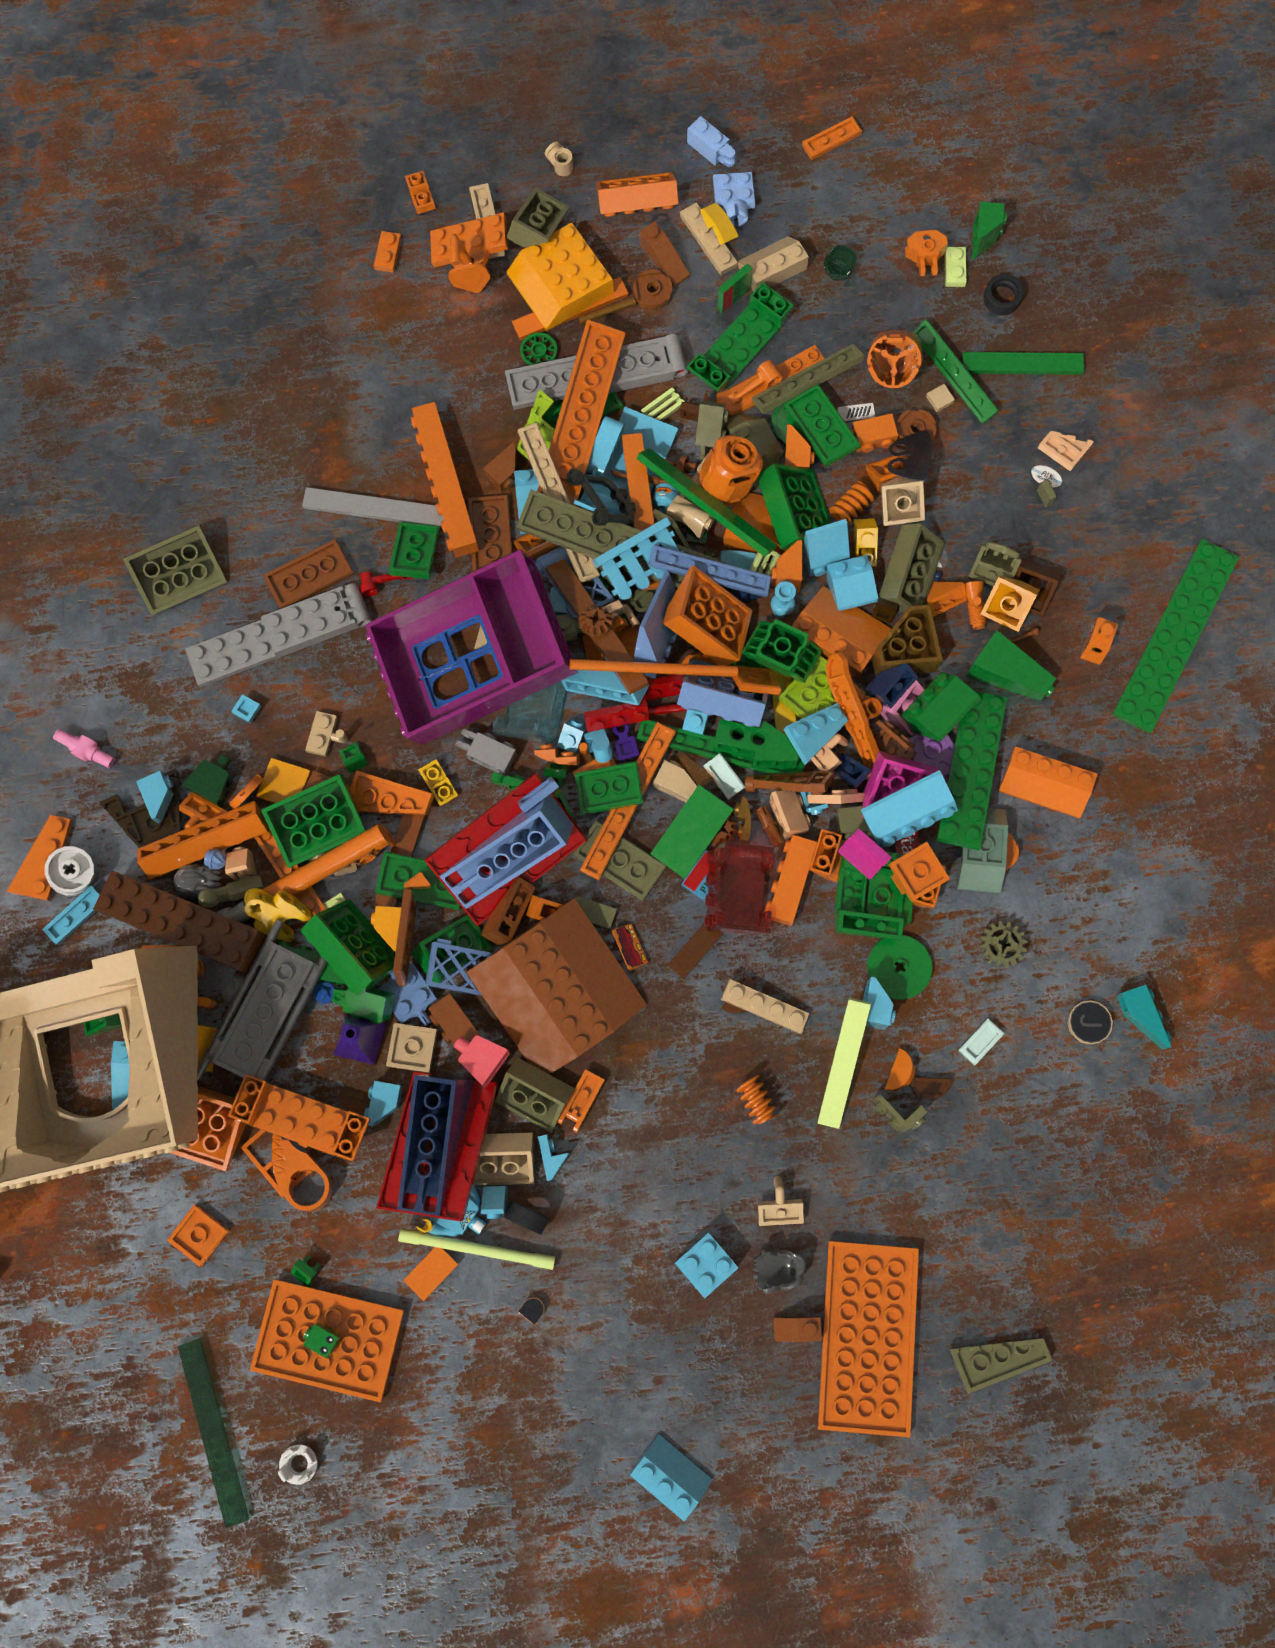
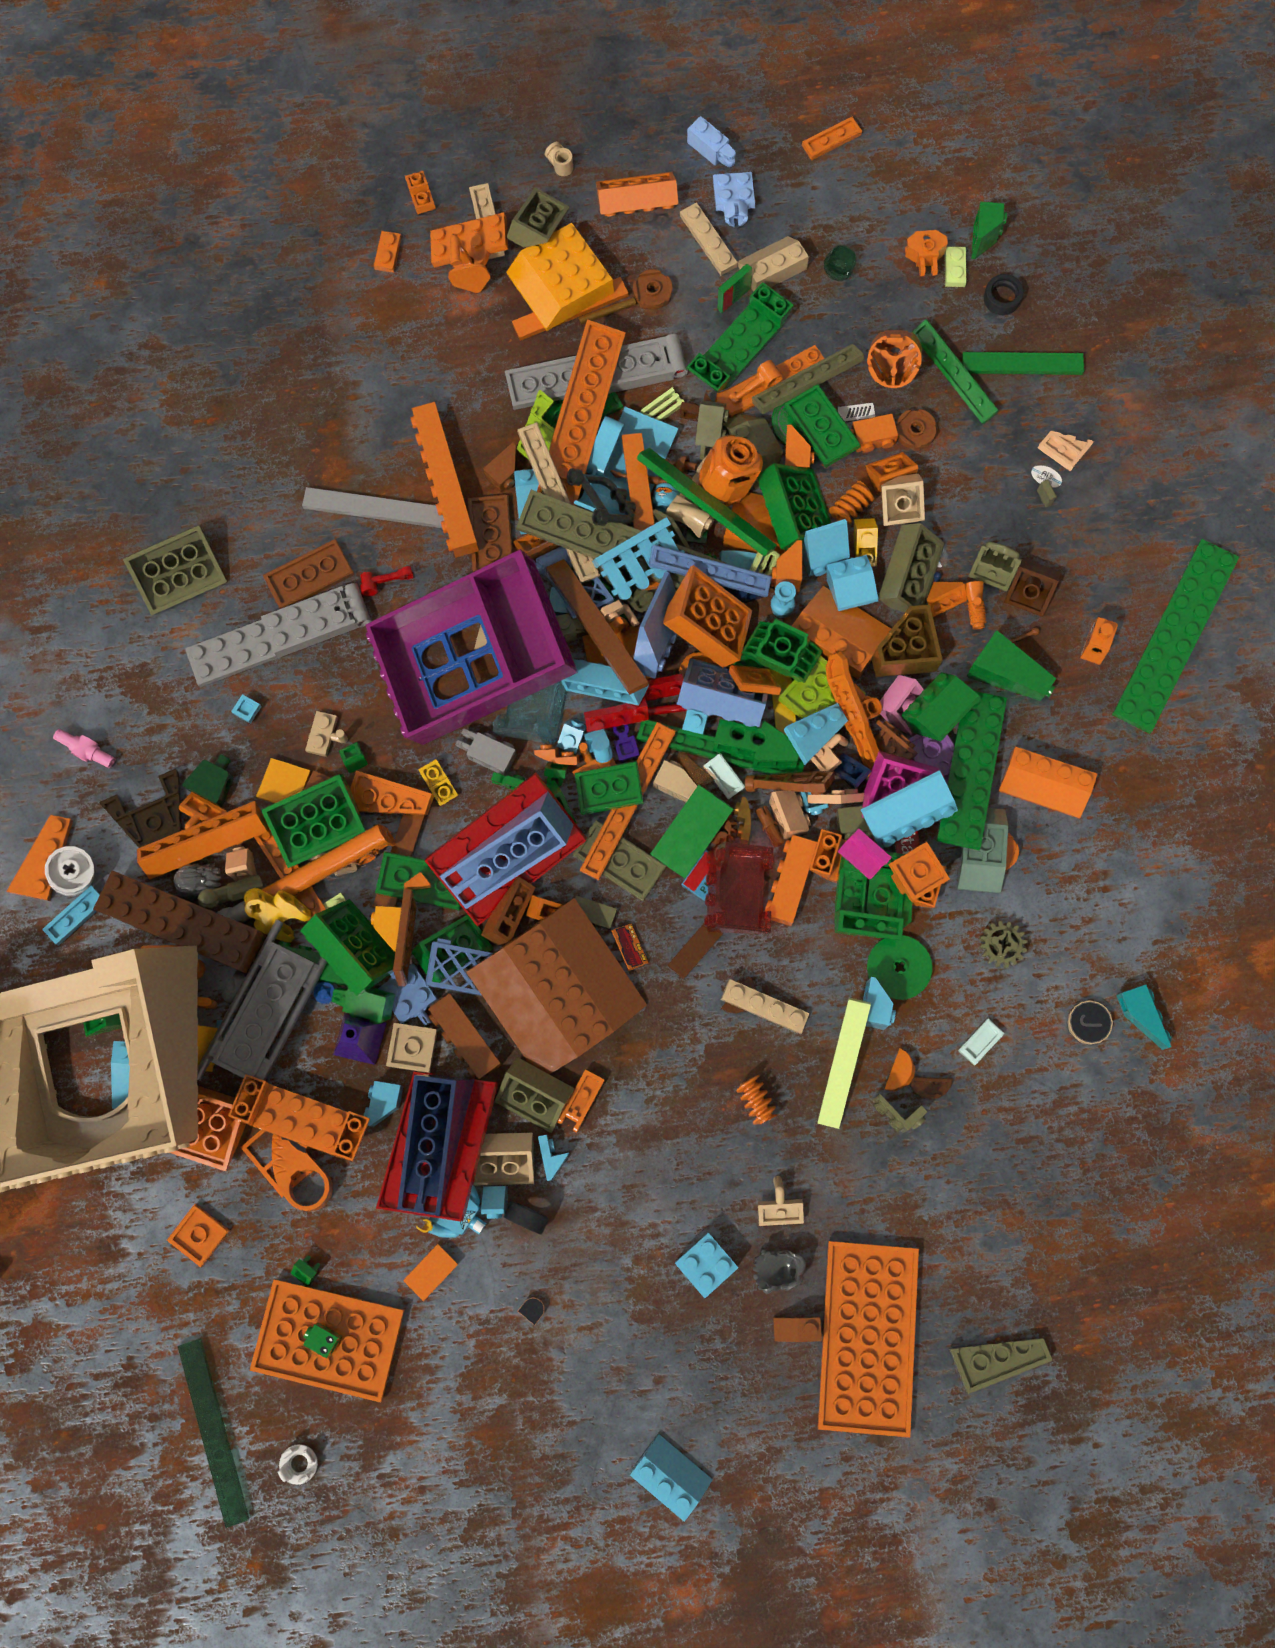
(156, 794): medium azure slope -> none
(215, 859): medium blue plate -> none
(246, 791): orange tile -> none
(414, 550): green tile -> none
(481, 1058): coral torso -> none
(534, 1259): yellowish green piece -> none
(537, 794): medium blue tile -> none
(538, 349): green wheel -> none
(603, 624): dark orange gear -> none
(648, 667): orange piece -> none
(662, 253): dark orange slope -> none
(722, 225): yellow slope -> none
(884, 610): dark brown tile -> none
(892, 684): dark blue slope -> none
(920, 451): black piece -> none
(940, 398): tan tile -> none
(1010, 602): light orange slope -> none

